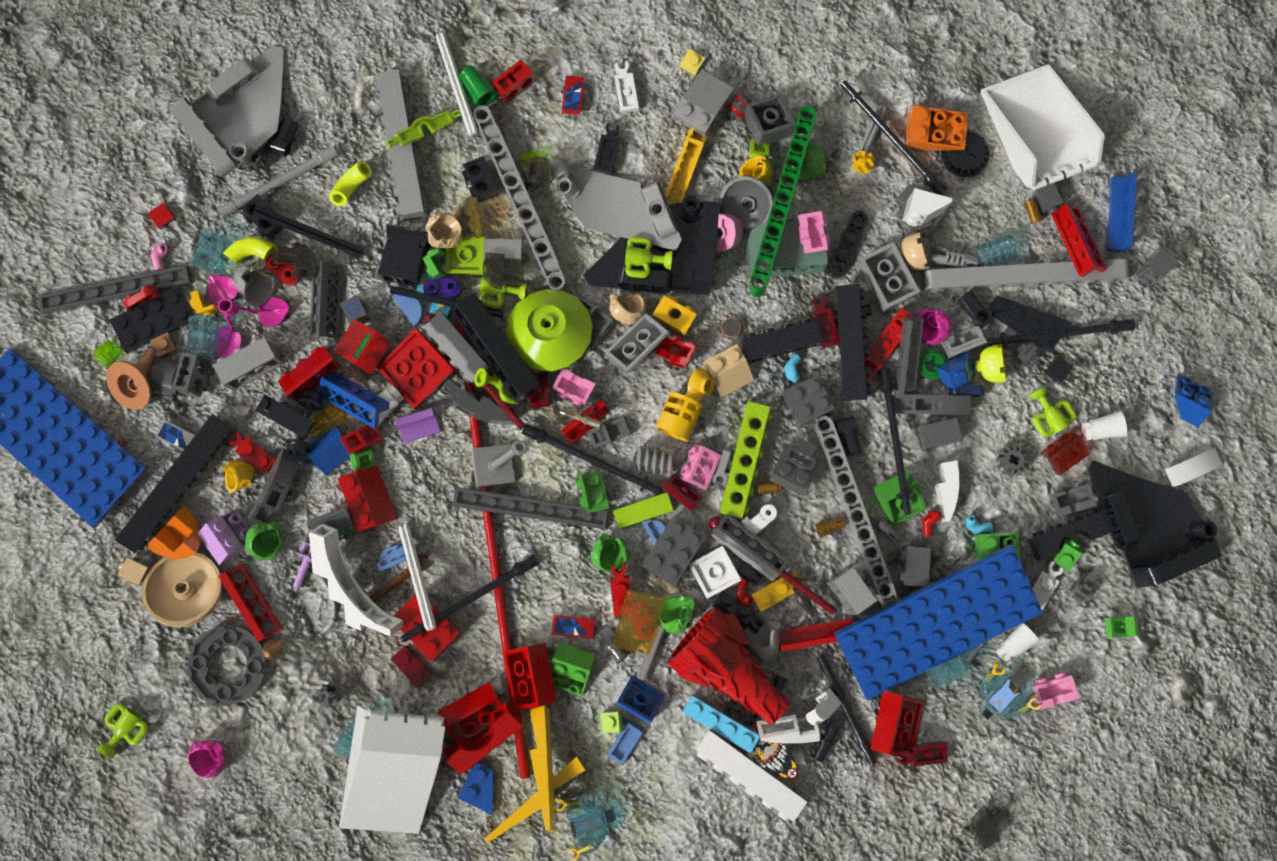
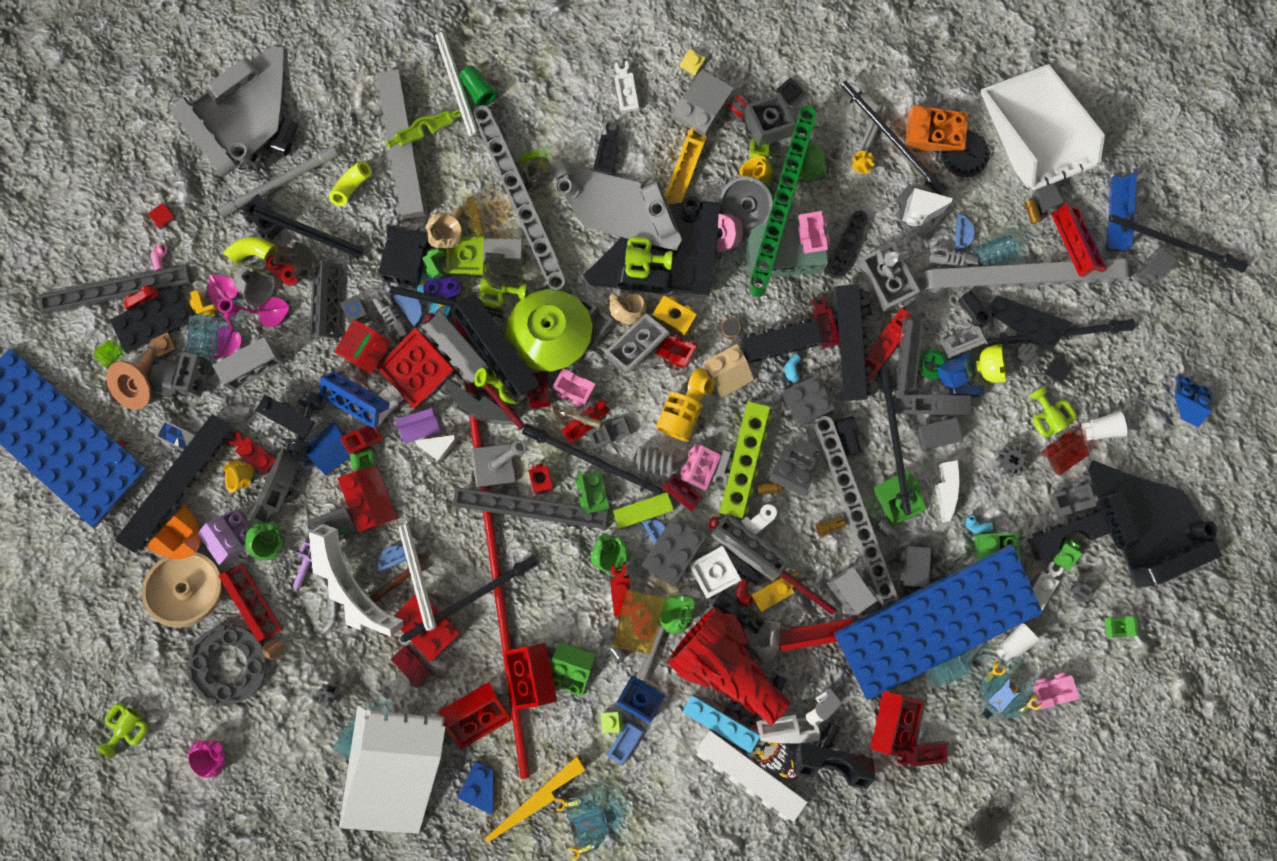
(133, 571): tan brick -> none
(214, 253): clear light blue brick -> none
(308, 373): red slope -> none
(327, 420): clear yellow plate -> none
(390, 316): none -> light grey hinge
(438, 446): none -> white slope
(465, 753): red arch -> none
(484, 178): black brick -> none
(513, 81): red brick -> none
(543, 765): yellow slope -> none
(544, 486): none -> red brick
(572, 95): slope -> none
(572, 626): slope -> none
(789, 90): none -> black tile
(856, 769): none -> black arch
(863, 743): black bar -> none
(890, 260): none -> light grey plant
(915, 252): tan cylinder -> none
(929, 520): red arm -> none
(935, 326): dark pink hair -> none
(964, 232): none -> medium blue tile
(1193, 467): white slope -> none
(1226, 260): none -> black bar

